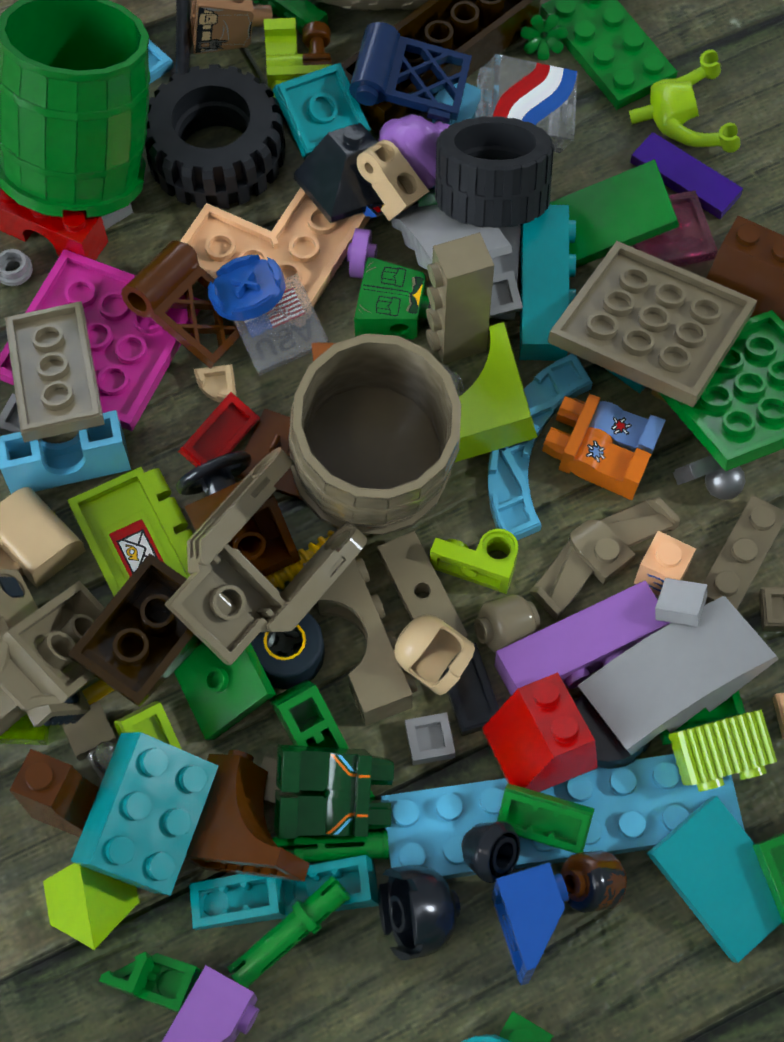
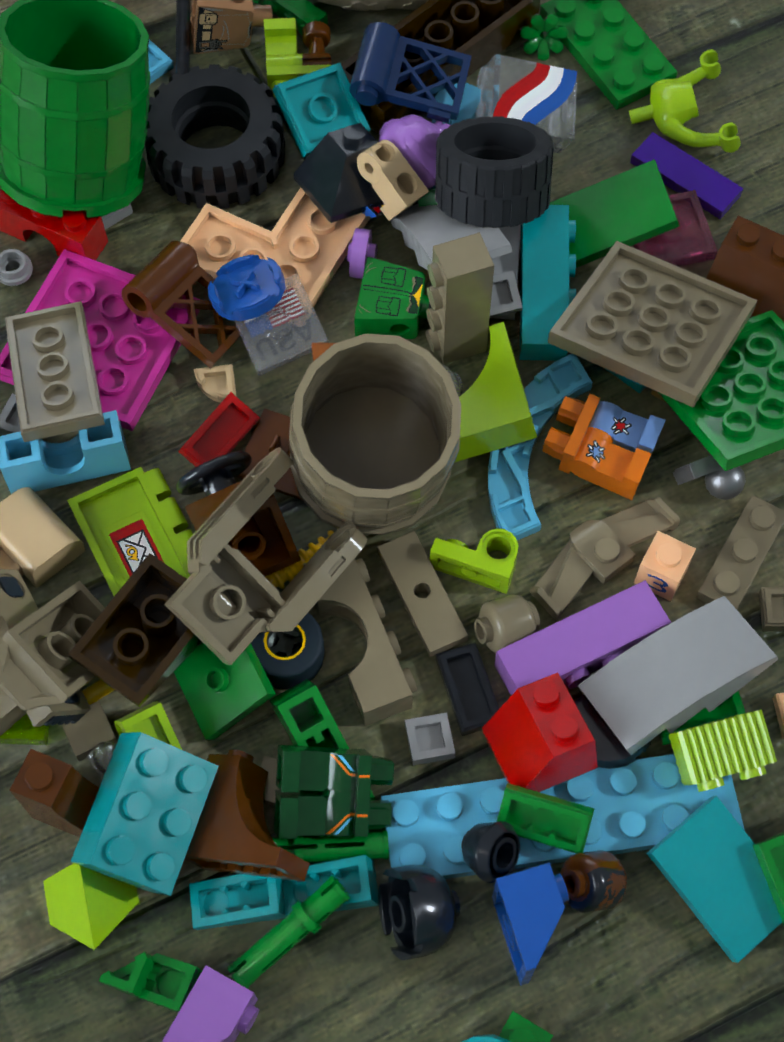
(428, 648): tan helmet -> none
(681, 602): light grey tile -> none

